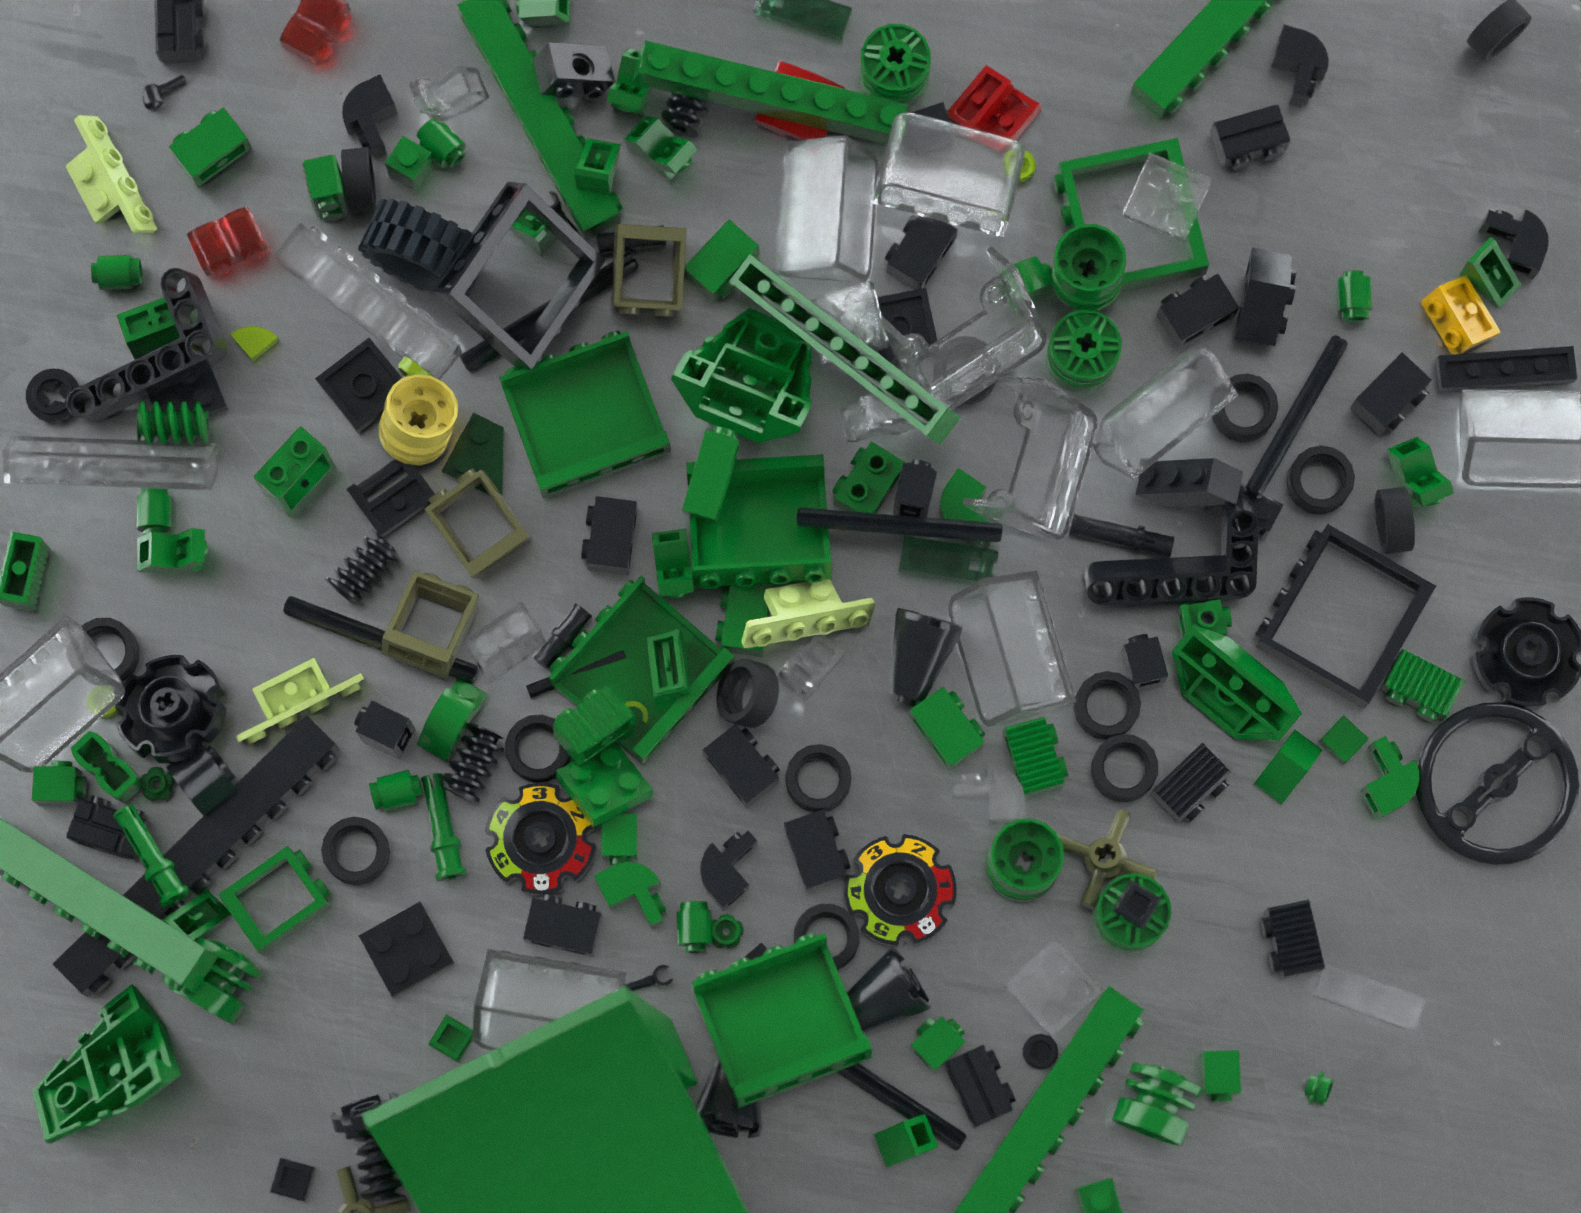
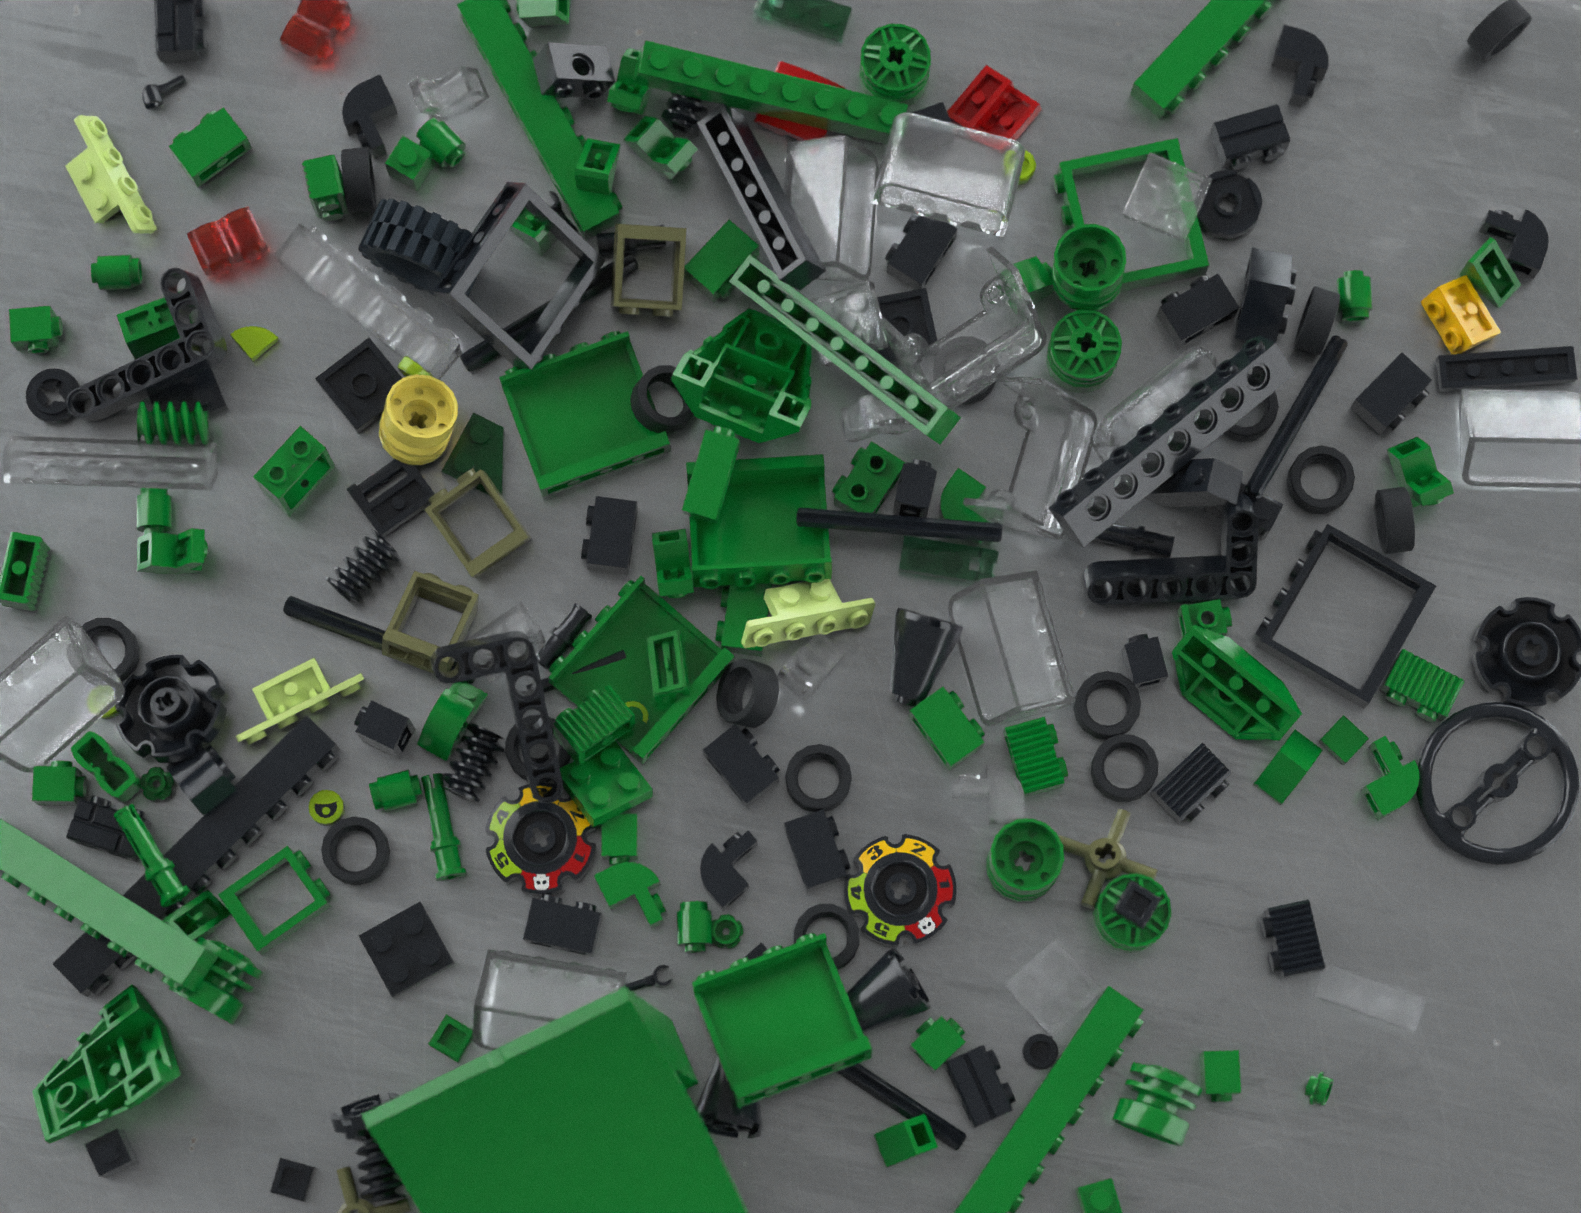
(35, 329): none -> green brick
(111, 1153): none -> black brick
(326, 807): none -> lime tile
(521, 700): none -> black beam
(646, 414): none -> black tyre
(761, 197): none -> black brick
(1164, 459): none -> black brick
(1243, 216): none -> black plate
(1317, 320): none -> black tyre

